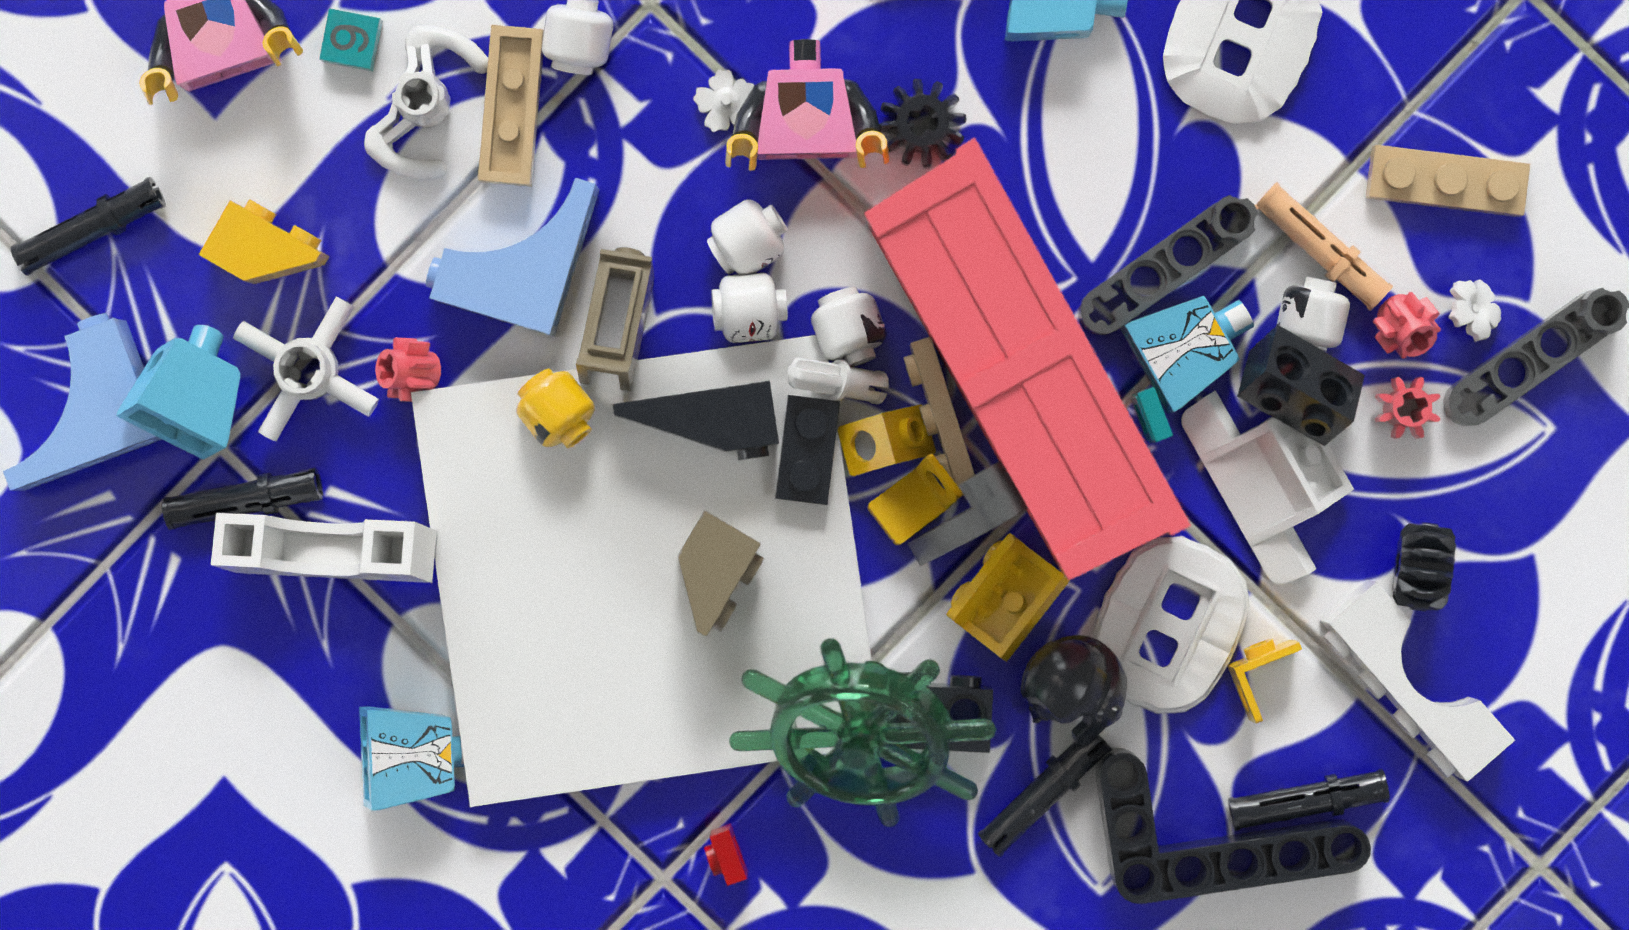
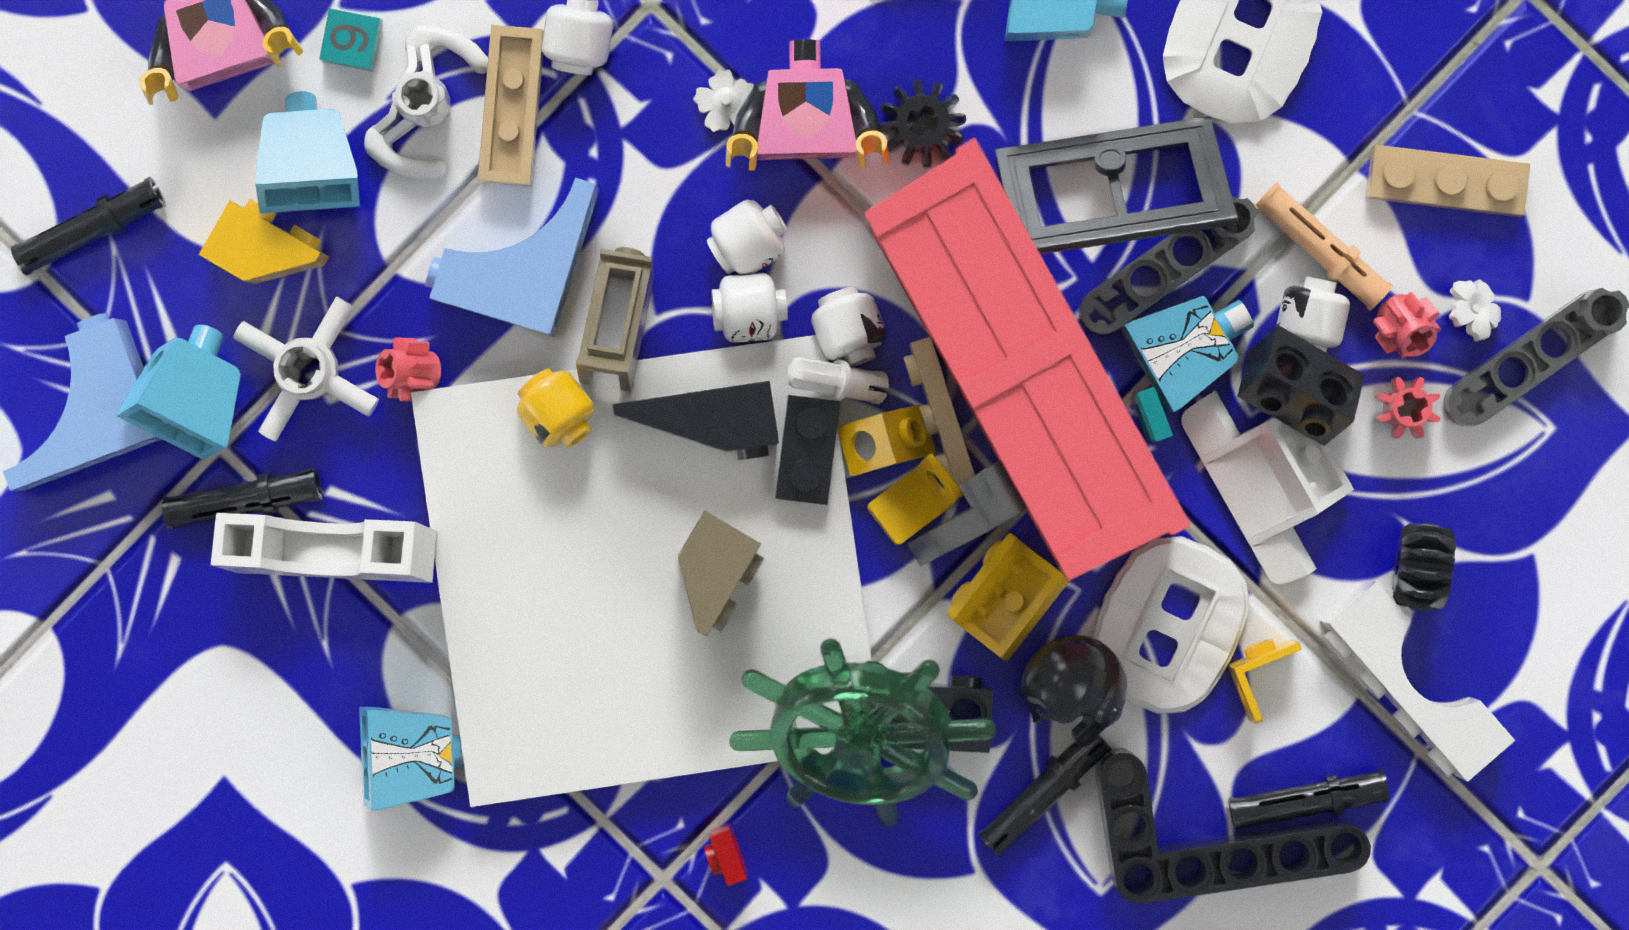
(304, 159): none -> torso
(1110, 153): none -> door

